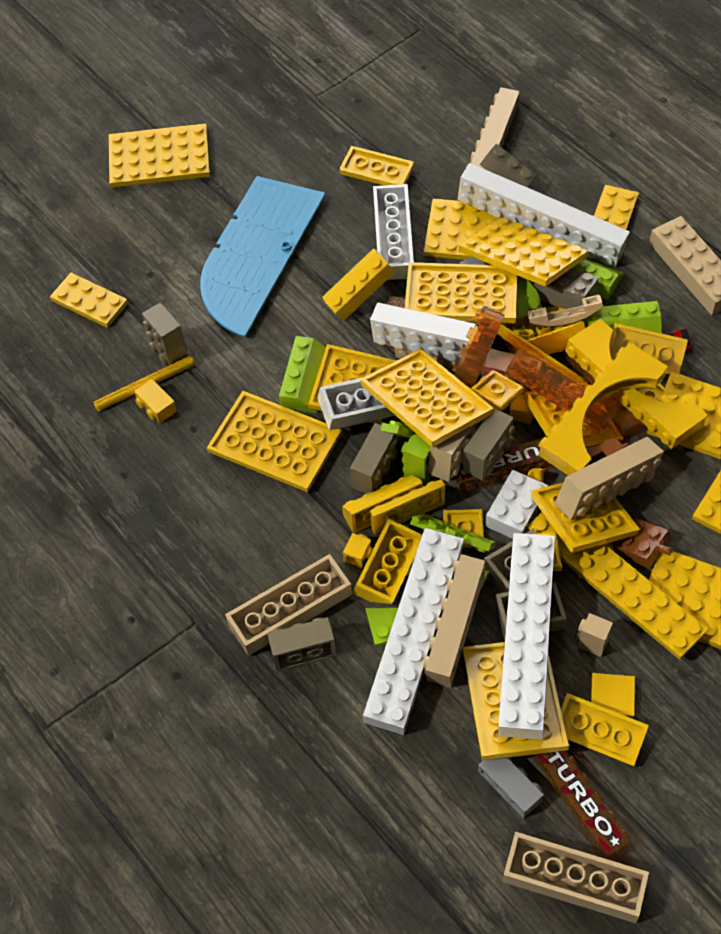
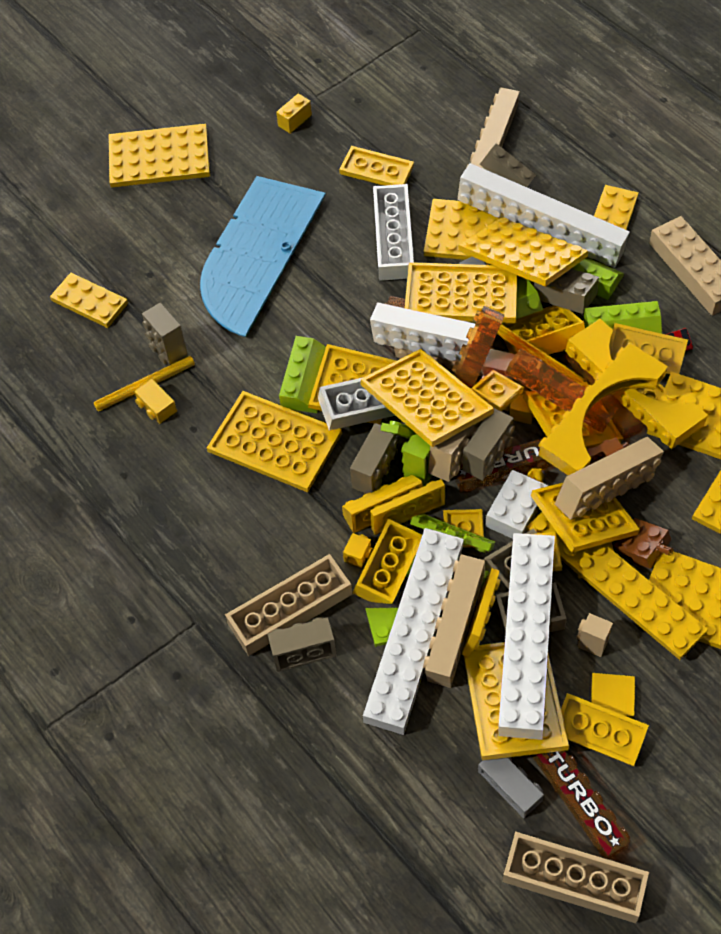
(294, 113): none -> yellow brick
(358, 284): yellow slope -> none
(481, 614): none -> yellow plate
(566, 316): tan slope -> none

